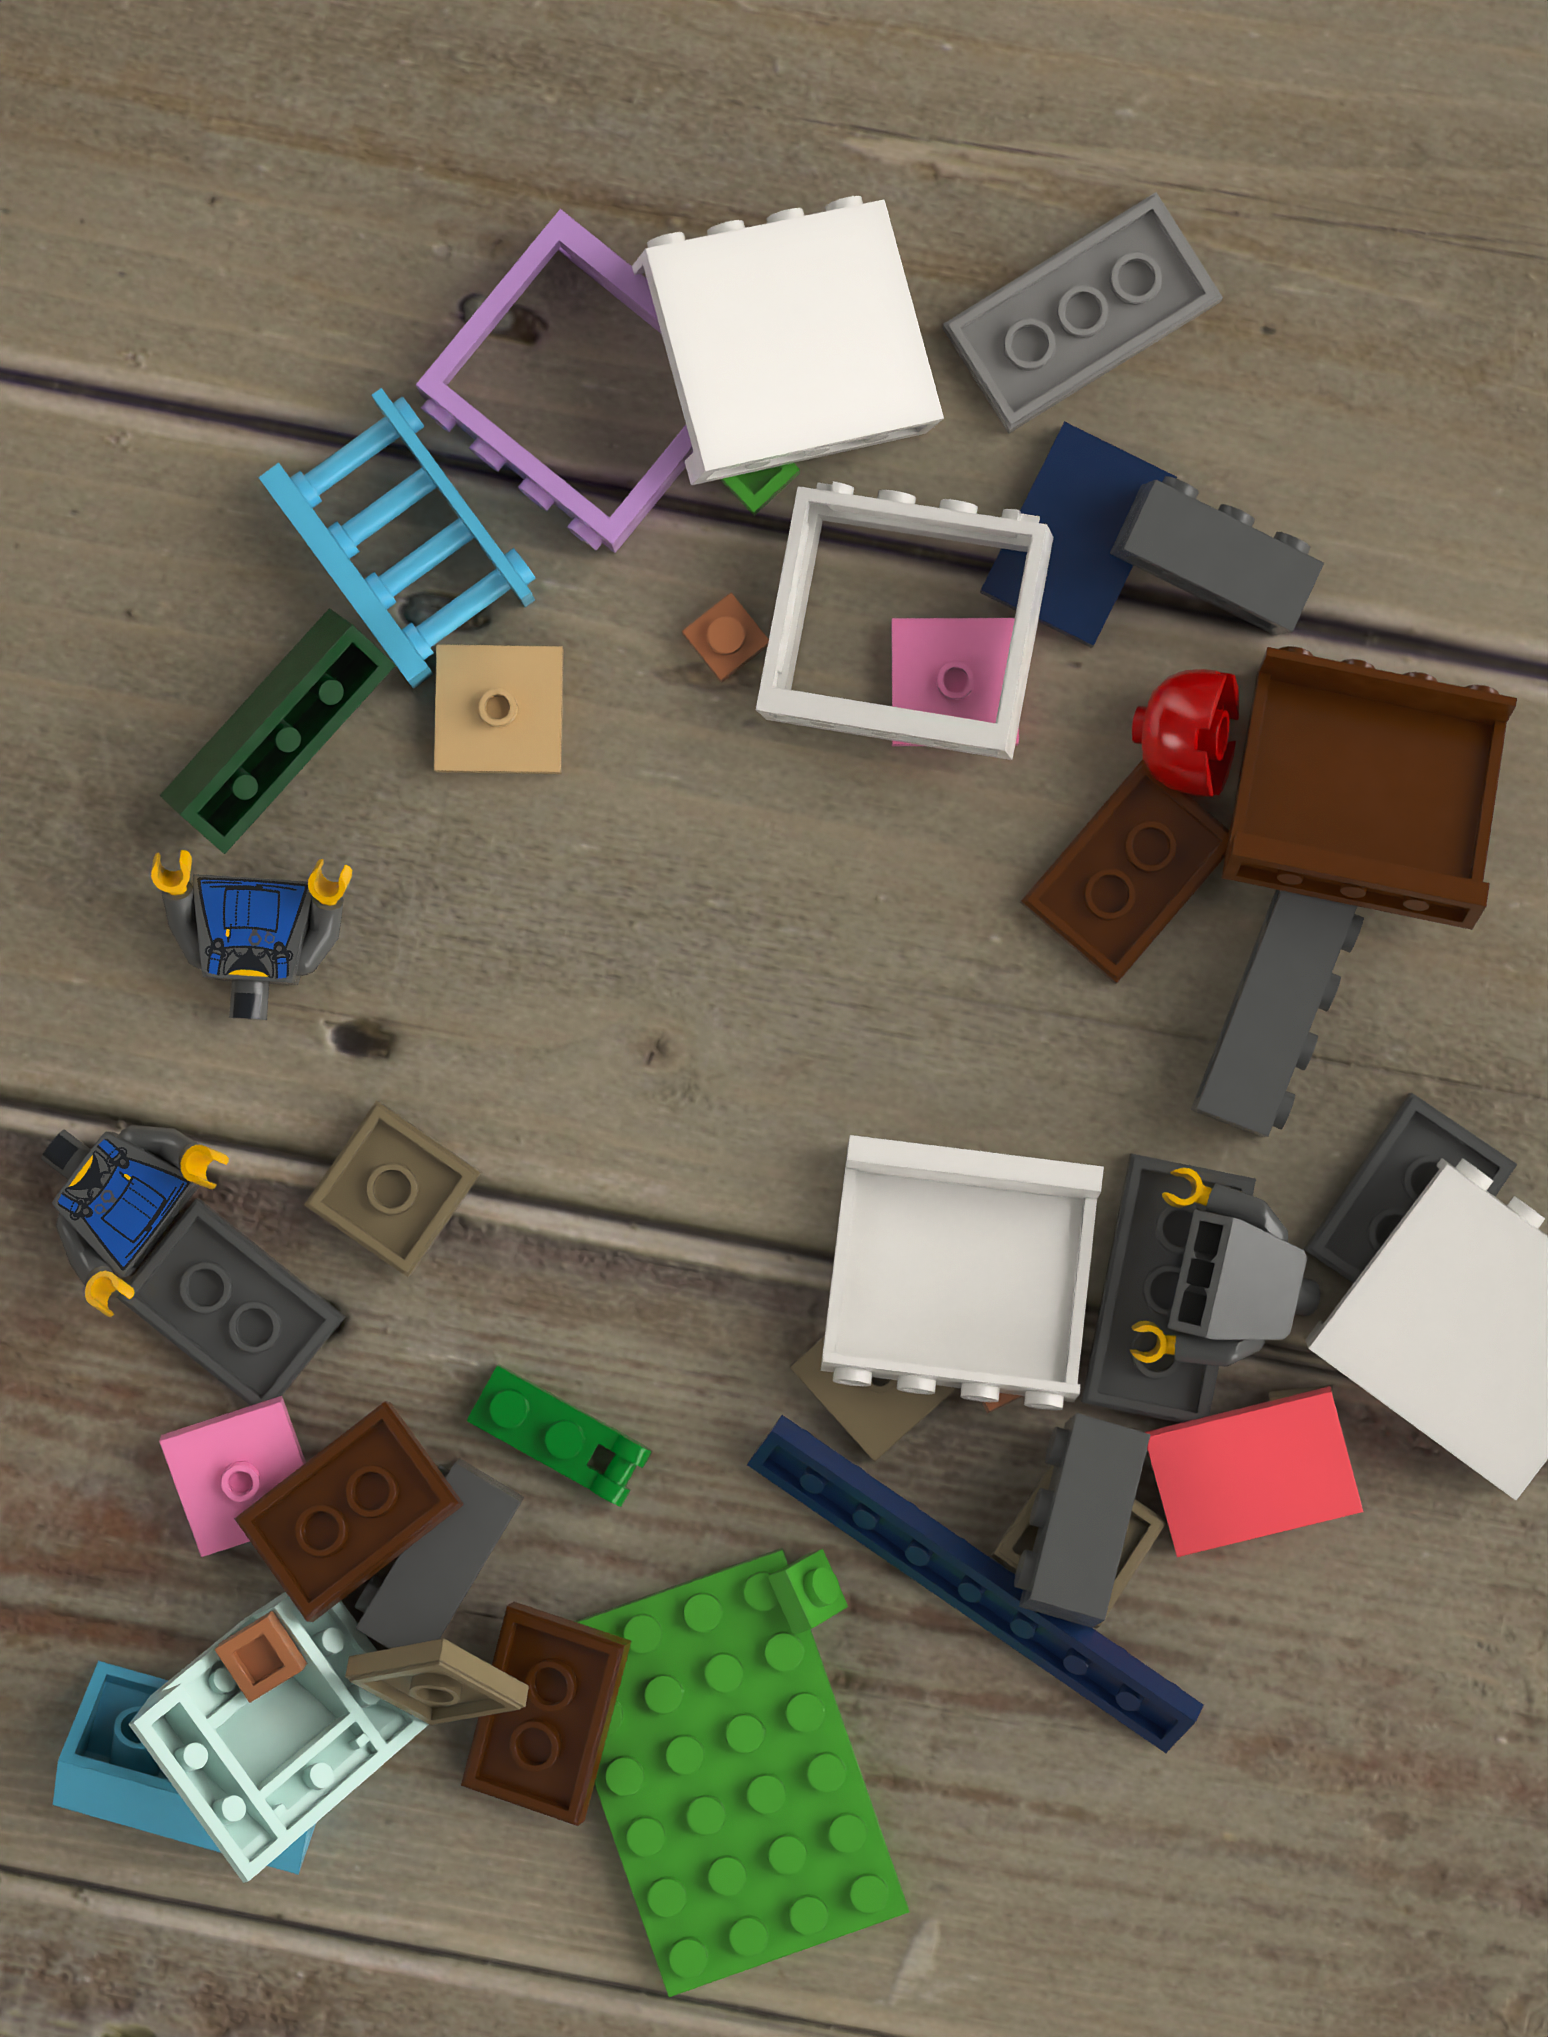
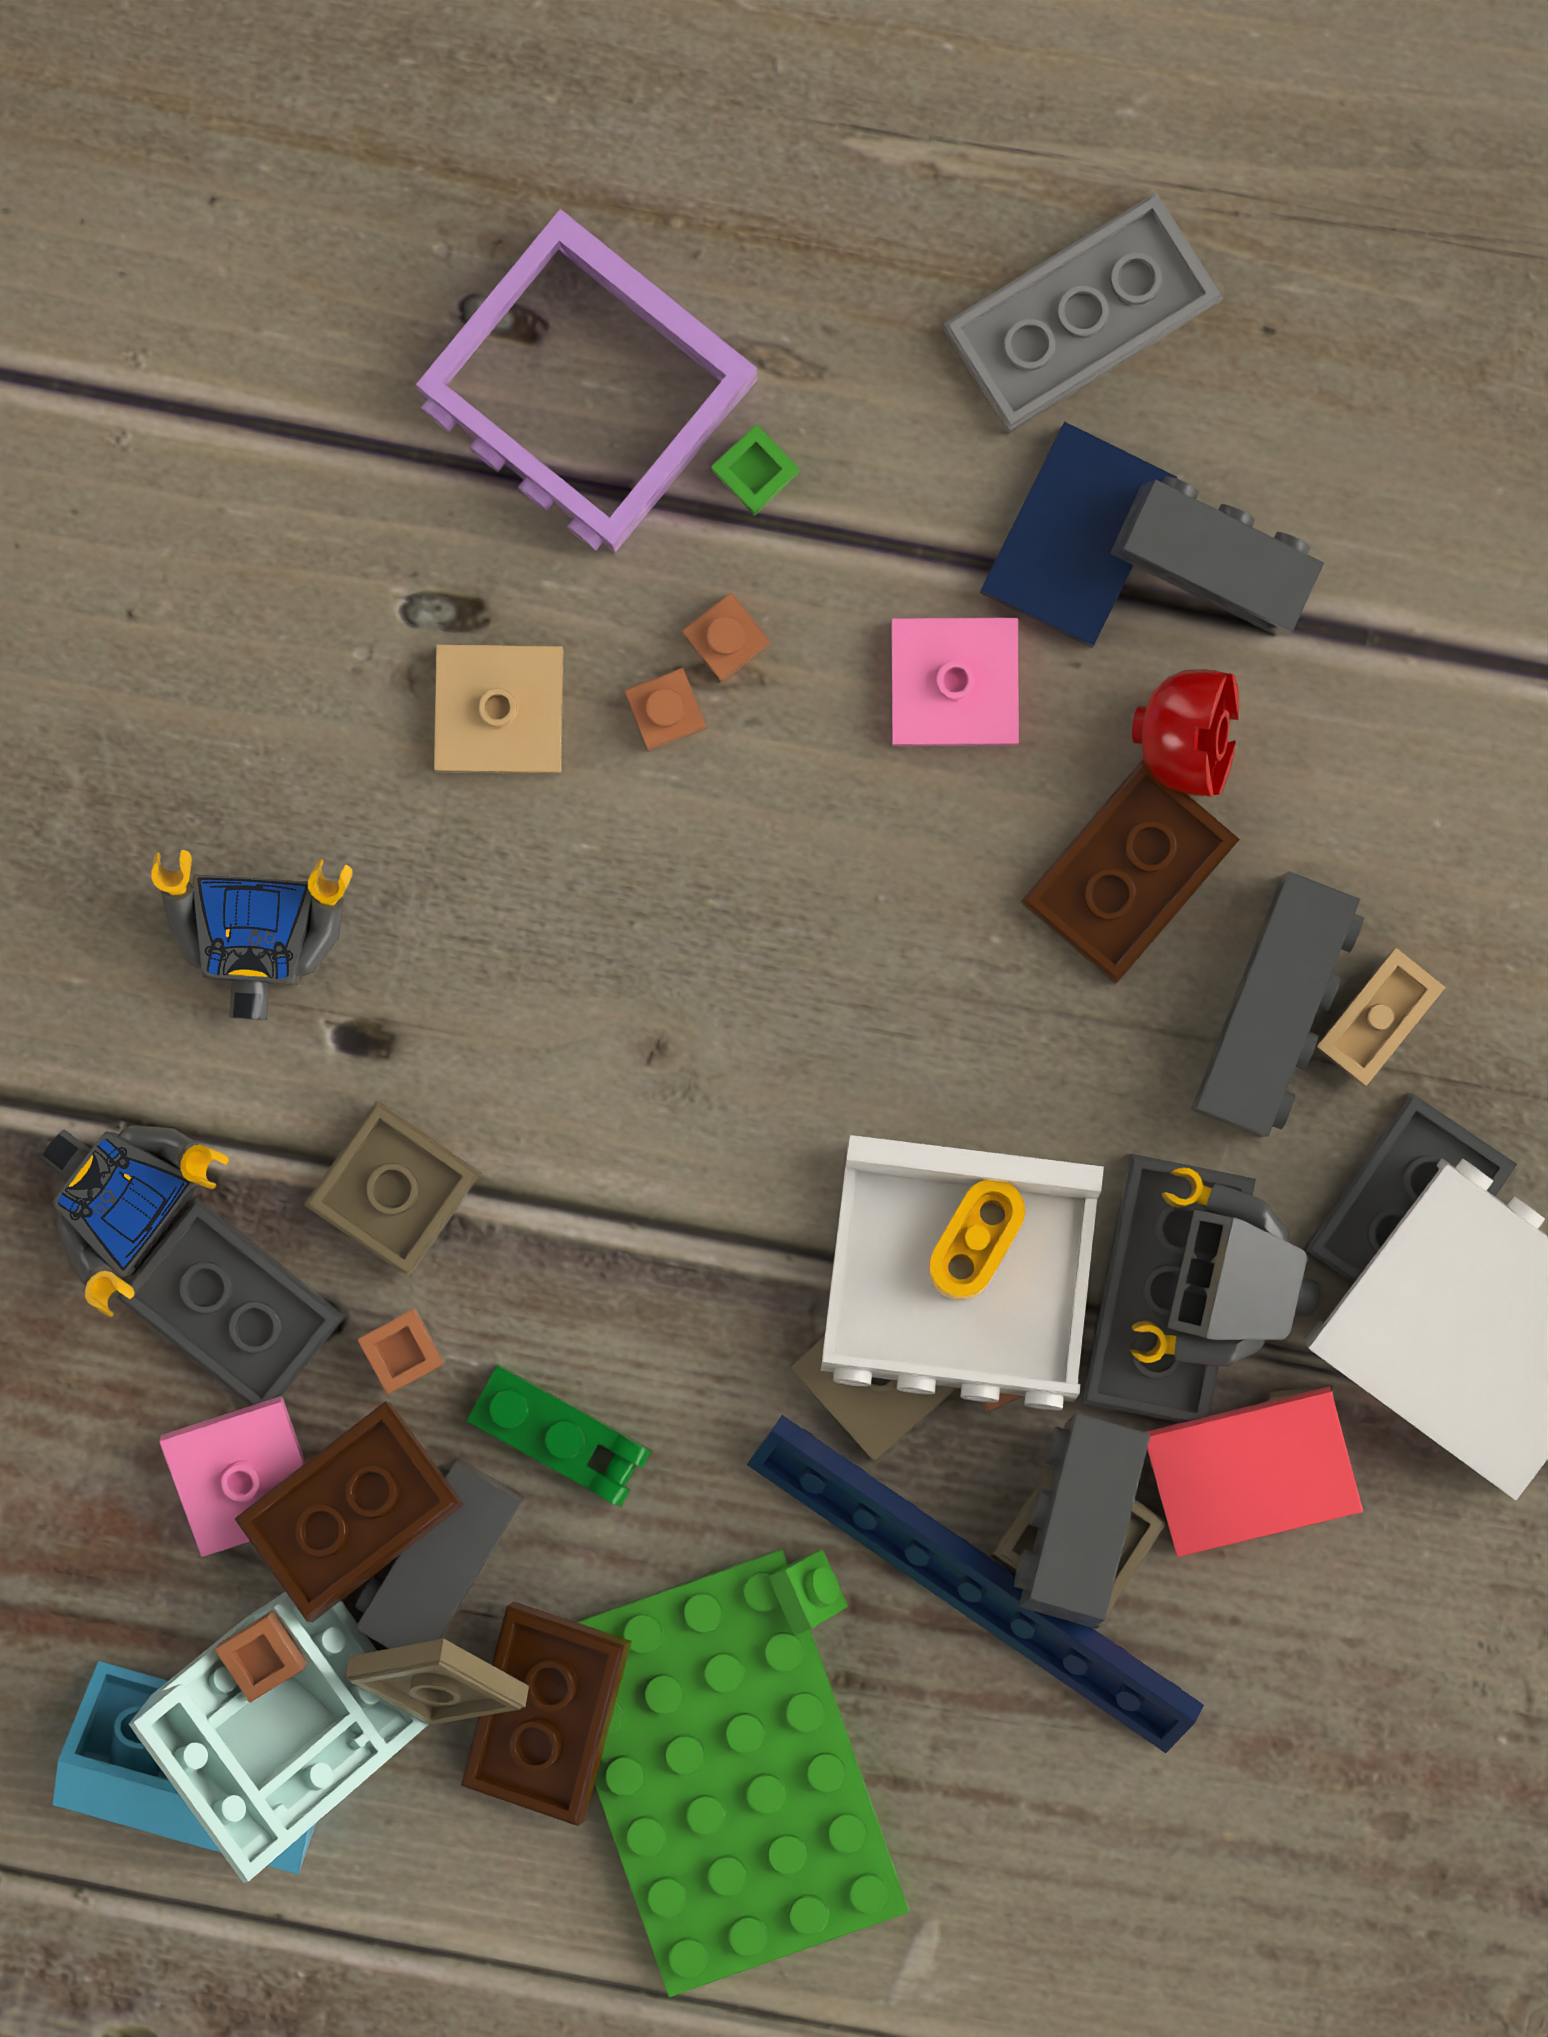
(277, 730): dark green brick -> none
(375, 593): medium azure fence -> none
(401, 1351): none -> nougat plate
(665, 709): none -> nougat plate
(790, 338): white panel -> none
(899, 513): white window -> none
(975, 1240): none -> yellow plate
(1368, 787): reddish brown panel -> none
(1379, 1017): none -> tan plate

